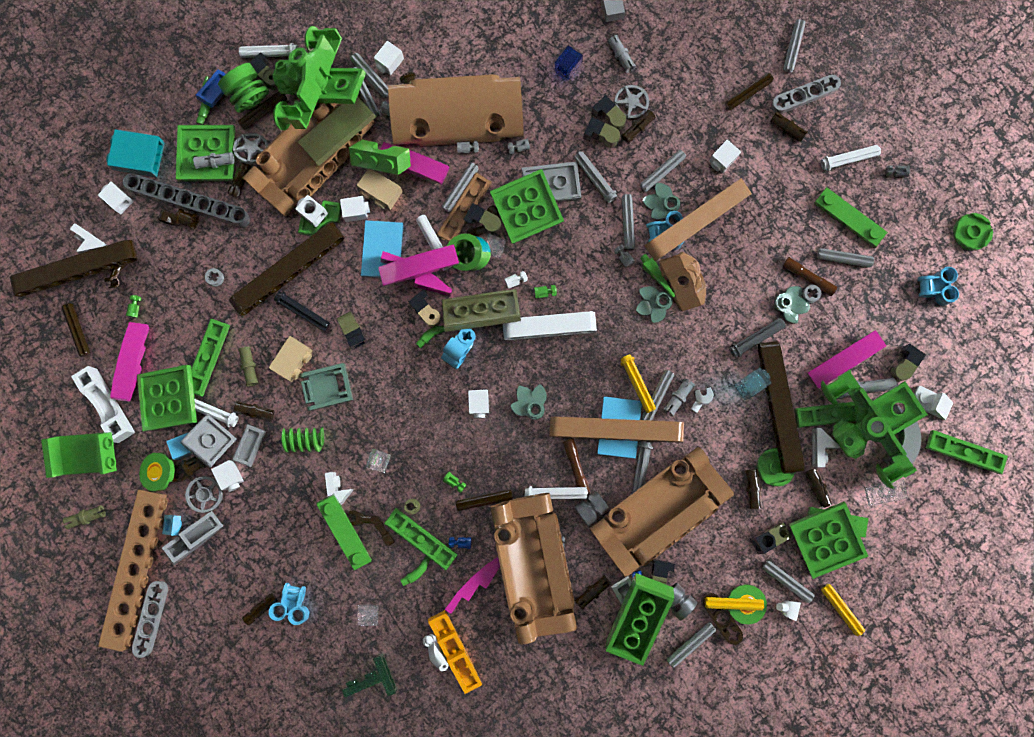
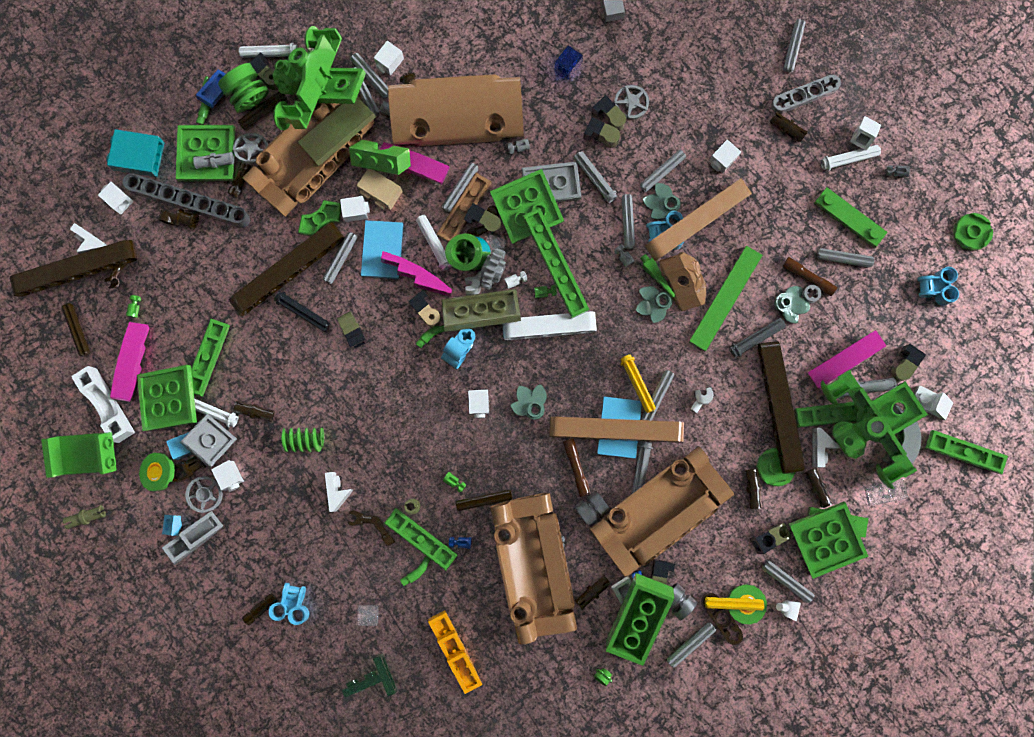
(110, 636): medium nougat brick -> none
(153, 620): light grey beam -> none
(214, 271): light grey bush -> none
(248, 366): olive pin -> none
(249, 445): light grey tile -> none
(291, 359): tan brick -> none
(316, 216): white brick -> none
(323, 387): sand green container -> none
(340, 257): none -> light grey axle
(344, 531): bright green plate -> none
(378, 460): clear plate -> none
(418, 265): dark pink slope -> none
(435, 652): white arm -> none
(464, 147): light grey piece -> none
(474, 283): none -> white piece
(482, 577): dark pink slope -> none
(493, 268): none -> light grey gear
(555, 263): none -> bright green tile
(559, 493): white axle -> none
(603, 676): none -> bright green plate
(621, 53): light grey pin -> none
(638, 126): dark brown pin -> none
(678, 397): light grey pin -> none
(725, 298): none -> bright green tile
(749, 91): dark brown axle -> none
(753, 383): clear light blue brick -> none
(843, 610): yellow axle -> none
(865, 133): none -> white brick

